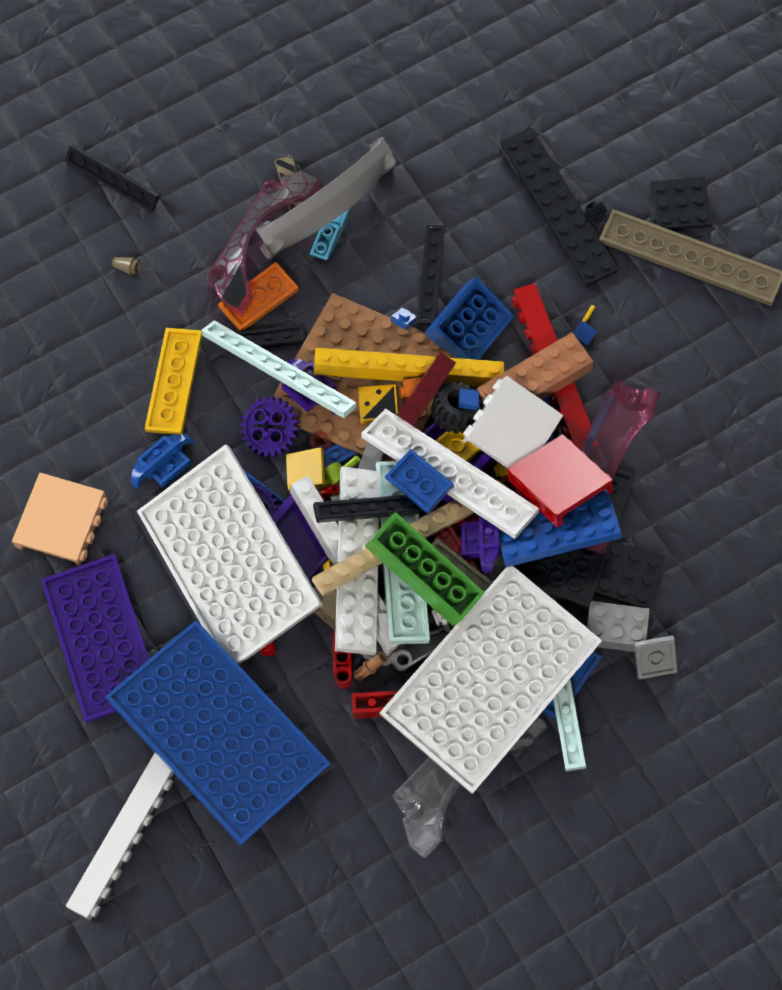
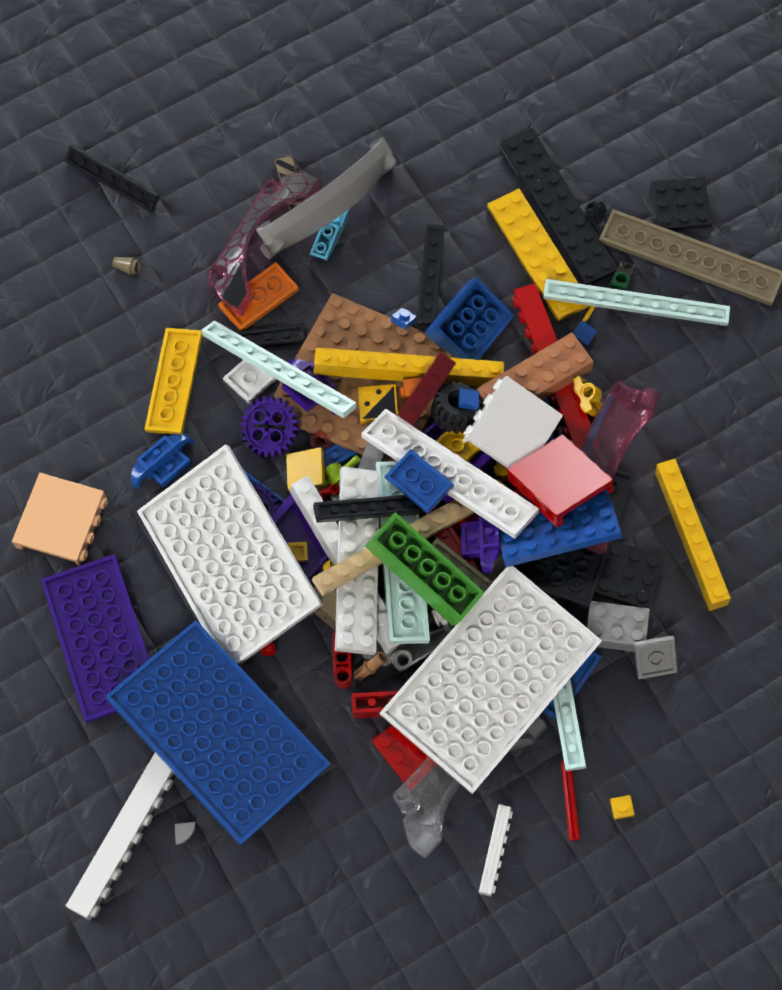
(184, 831): none -> light grey tile
(248, 381): none -> white tile
(299, 551): none -> yellow plate
(399, 752): none -> red plate
(495, 850): none -> white piece
(533, 247): none -> yellow plate
(570, 804): none -> red axle
(589, 395): none -> yellow plate
(622, 276): none -> leg
(622, 807): none -> yellow plate
(636, 302): none -> light aqua plate
(692, 535): none -> yellow brick

